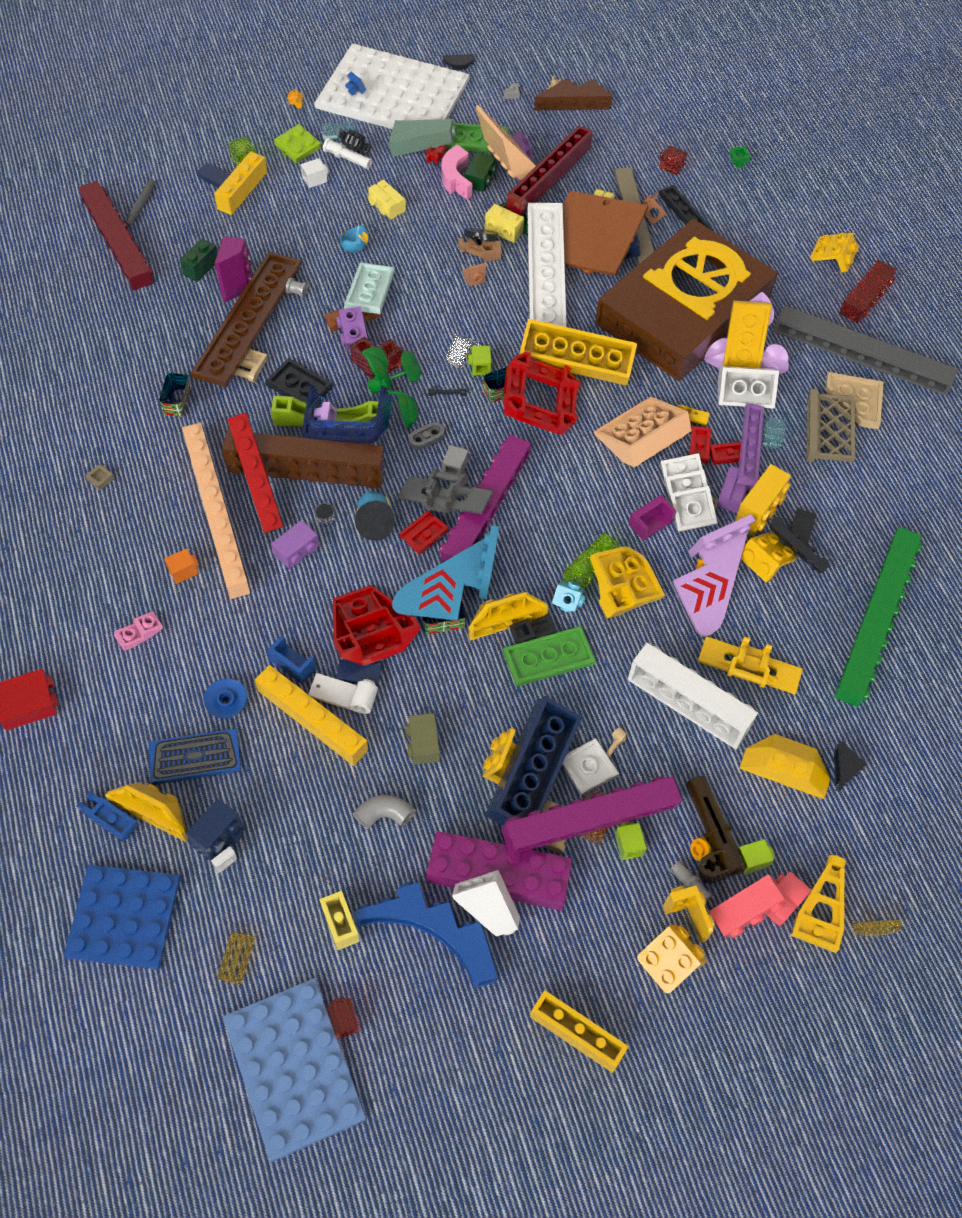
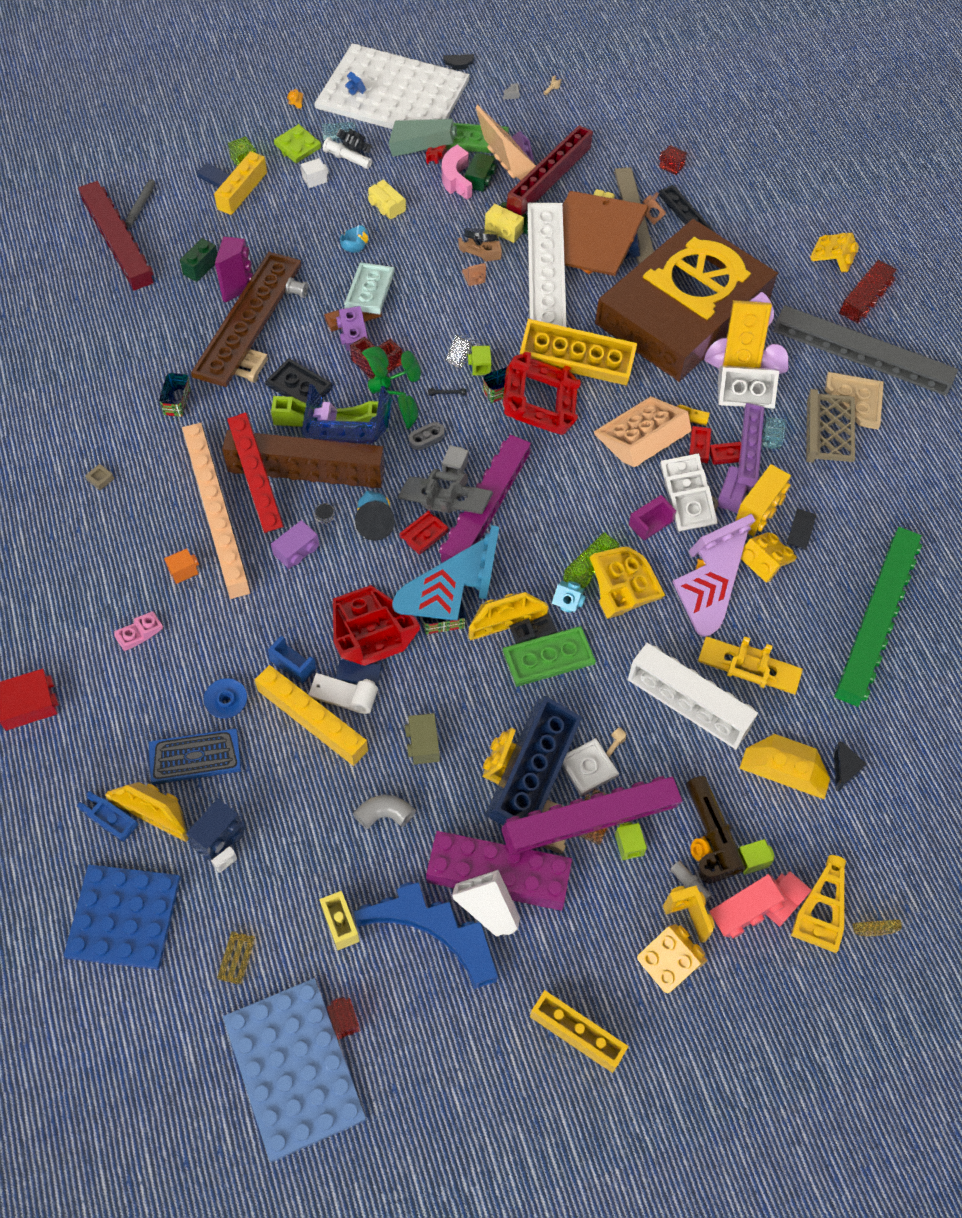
(570, 97): reddish brown slope -> none
(739, 156): green tile -> none
(803, 550): black plate -> none

